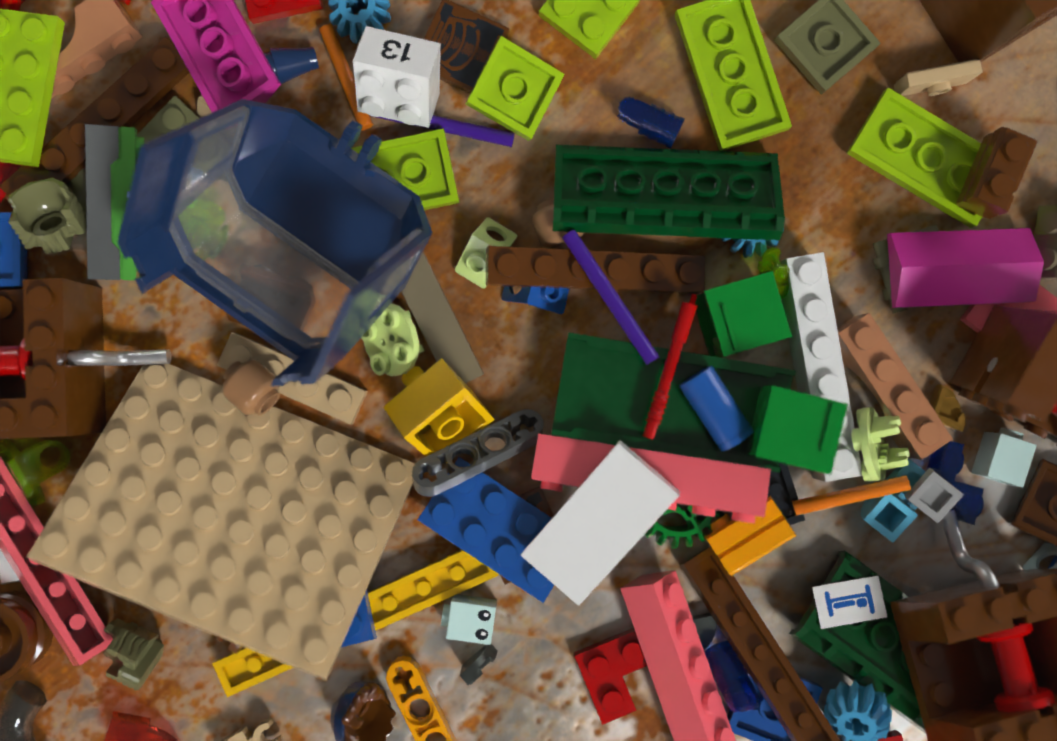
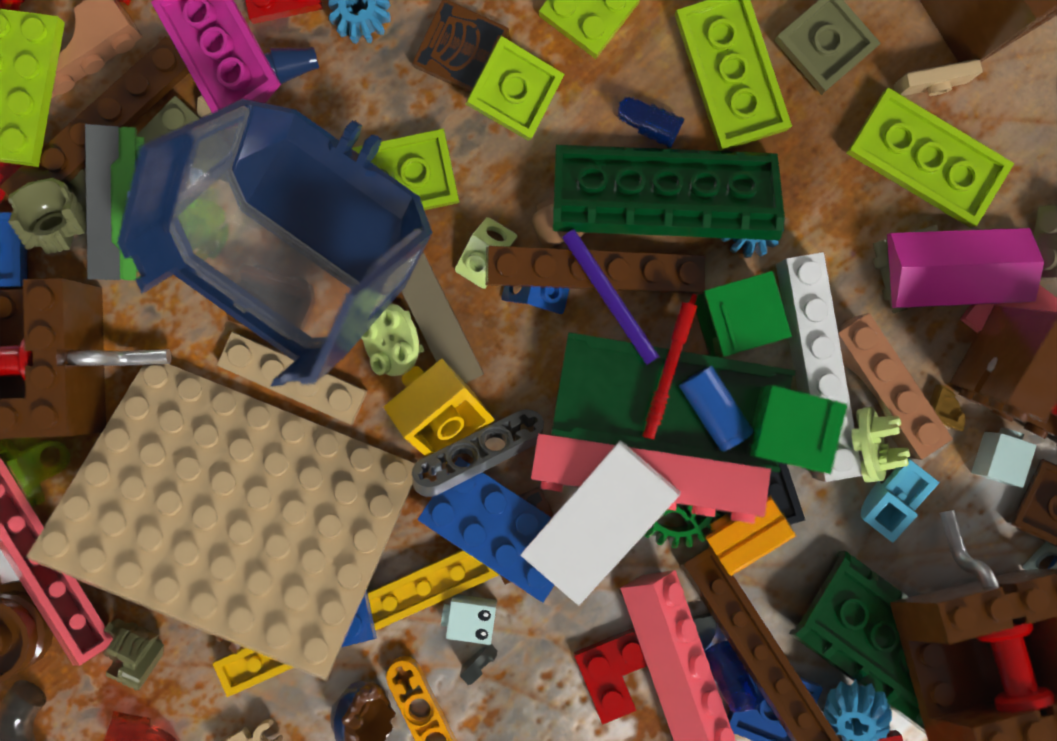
(249, 387): medium nougat head -> none
(344, 73): orange bar -> none
(397, 76): white brick -> none
(469, 130): dark purple bar -> none
(771, 262): clear neon green piece -> none
(849, 602): white sticker -> none
(851, 495): orange bar -> none
(933, 495): light grey plate -> none
(947, 463): clear blue slope -> none
(996, 172): reddish brown brick -> none

